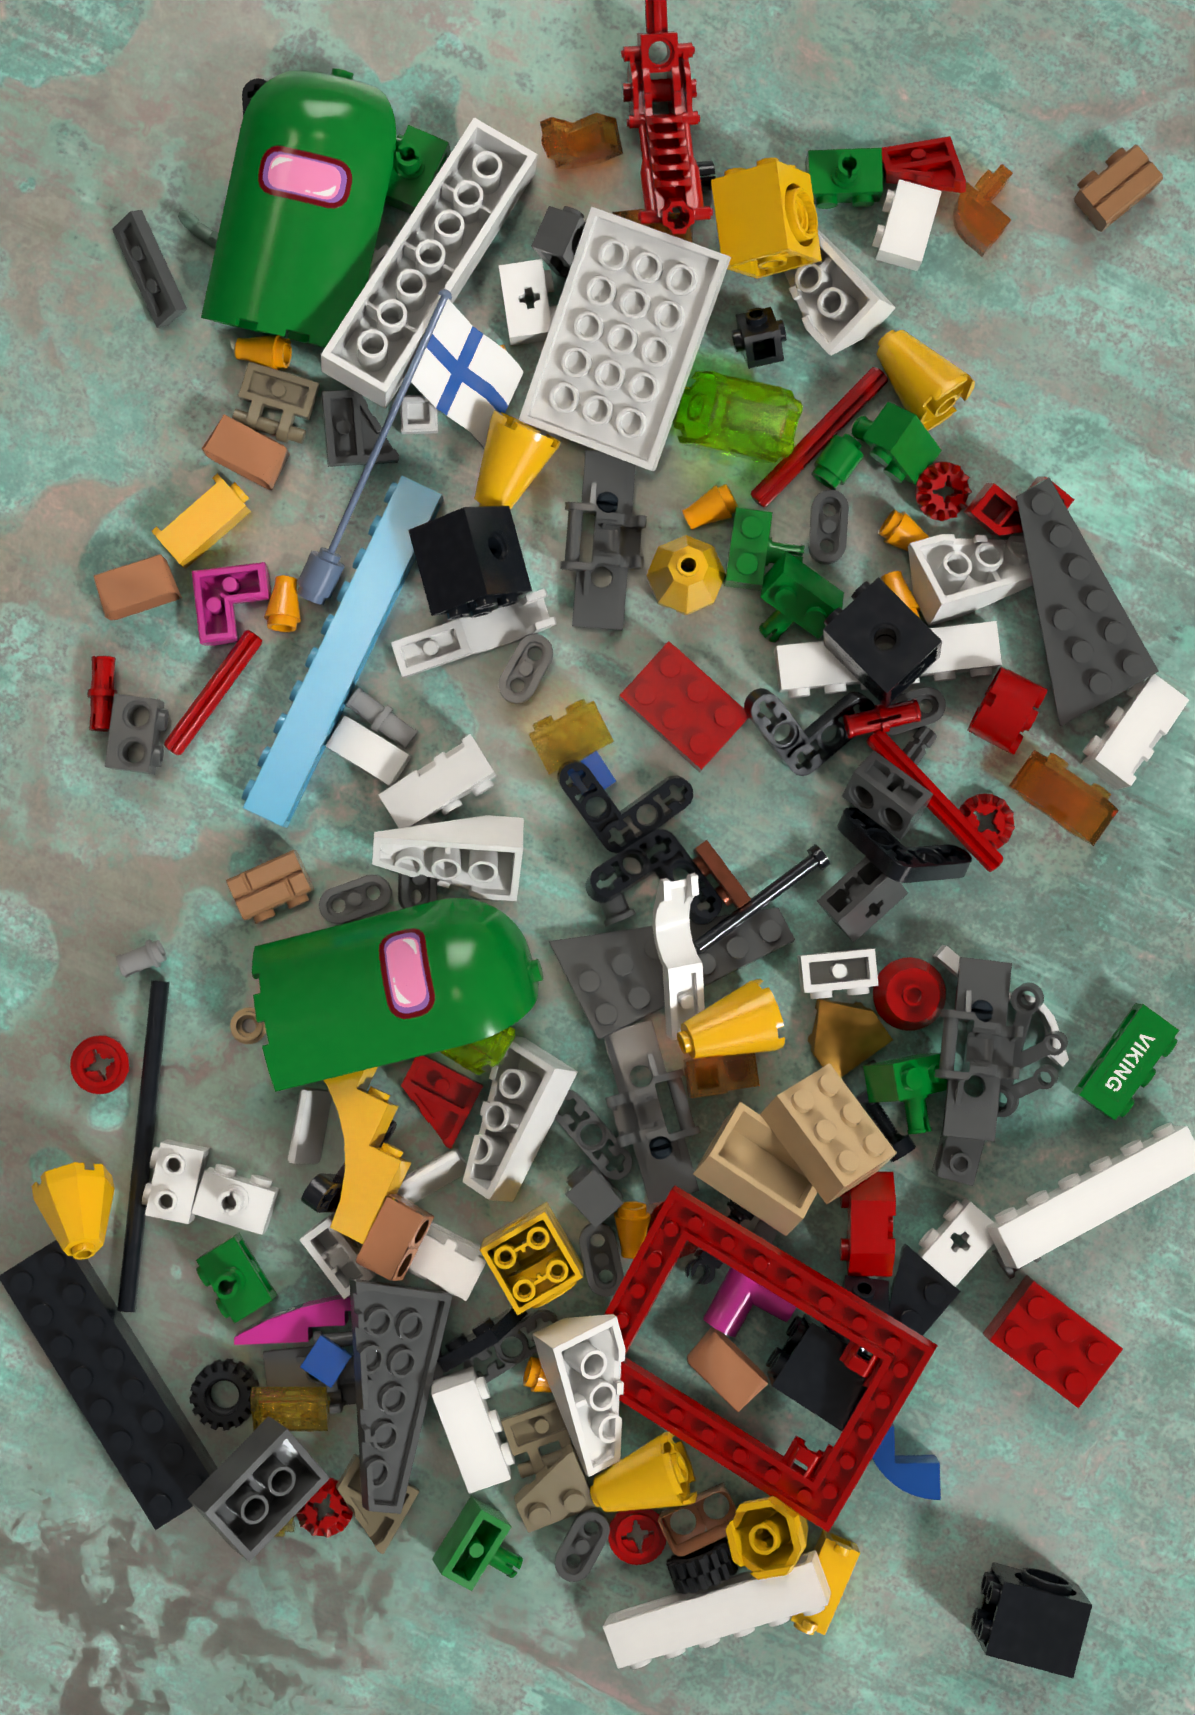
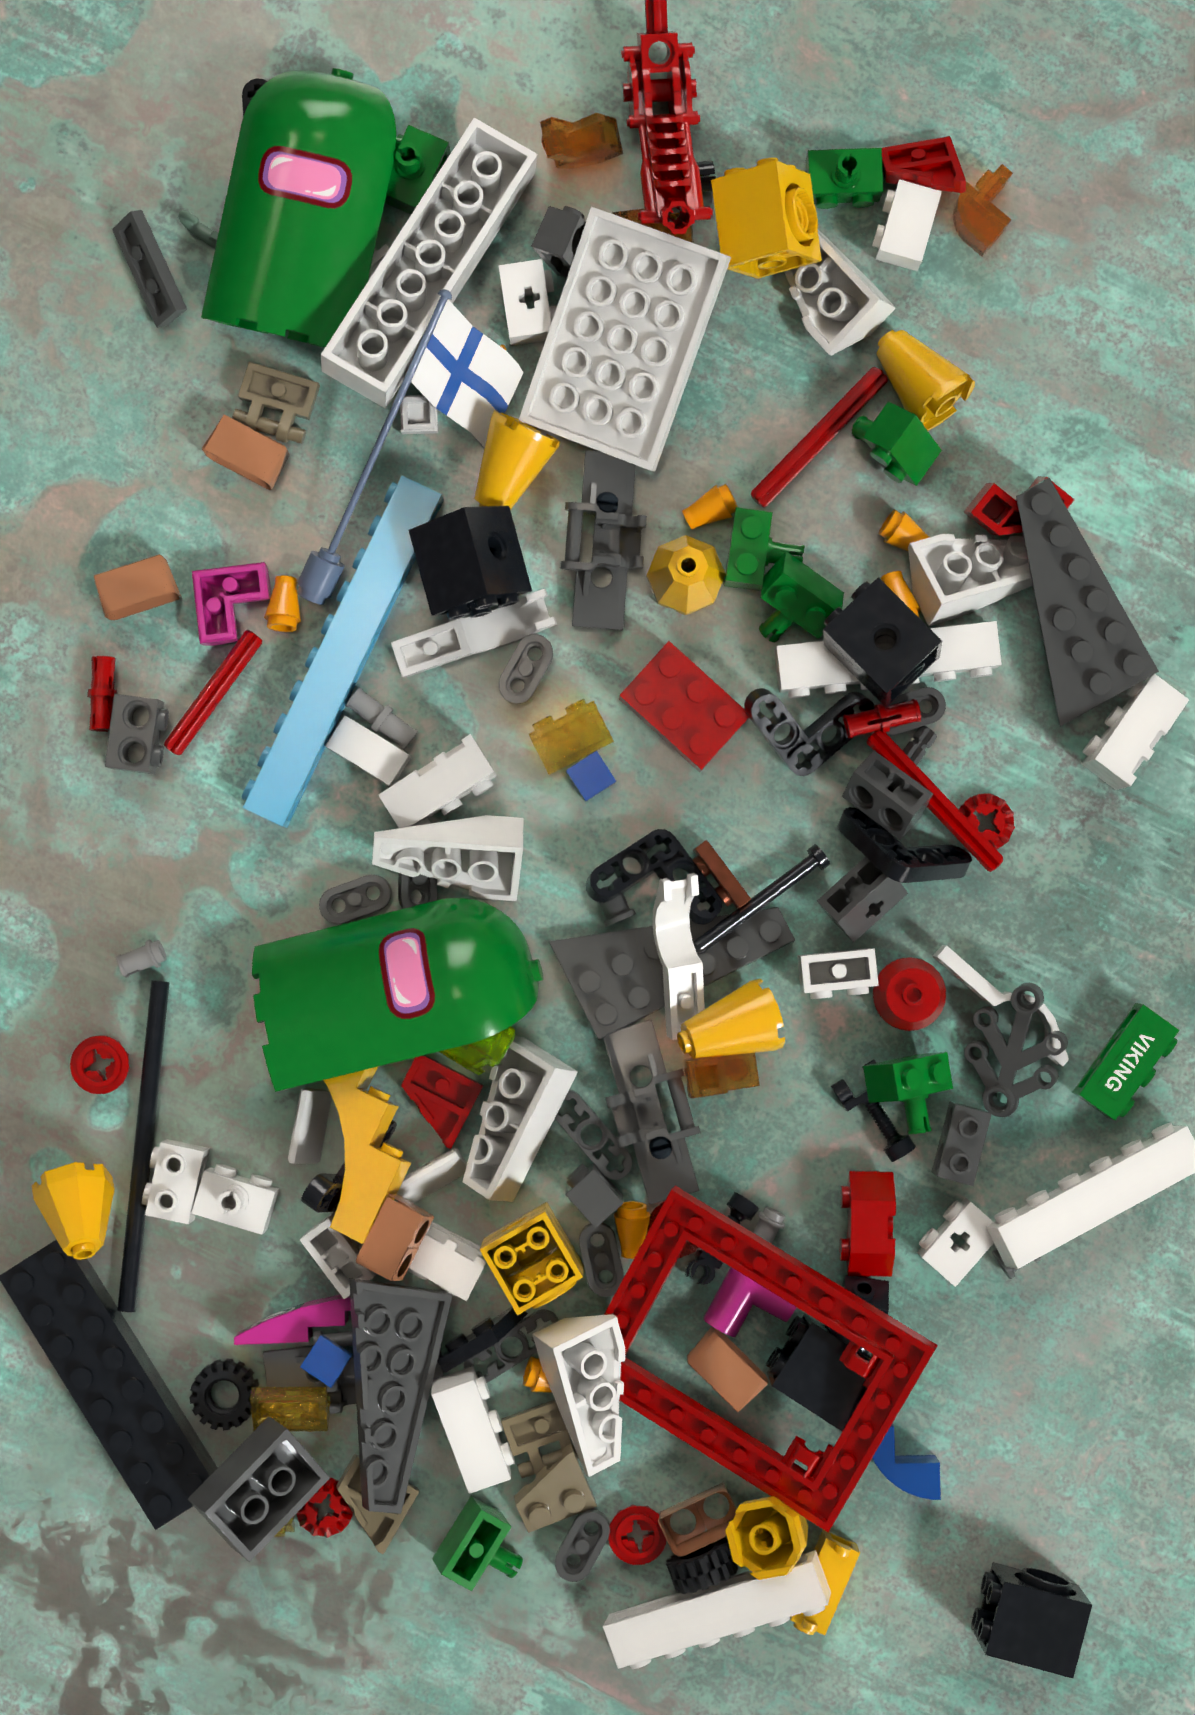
(204, 522): yellow brick -> none
(235, 1278): green brick -> none
(237, 1026): tan plate -> none
(268, 351): light orange cone -> none
(270, 886): medium nougat brick -> none
(352, 430): dark grey wing -> none
(612, 816): black beam -> none
(647, 1478): yellow cone -> none
(738, 417): clear neon green brick -> none
(756, 1171): tan piece -> none
(759, 337): black brick -> none
(828, 527): dark grey plate -> none
(828, 1133): tan piece -> none
(837, 461): green brick -> none
(845, 1034): pearl gold slope -> none
(919, 1292): black wing -> none
(934, 478): red gear -> none
(989, 1048): dark grey piece -> none
(1007, 710): red brick -> none
(1052, 1341): red brick -> none
(1064, 796): clear orange brick -> none
(1118, 187): medium nougat brick -> none

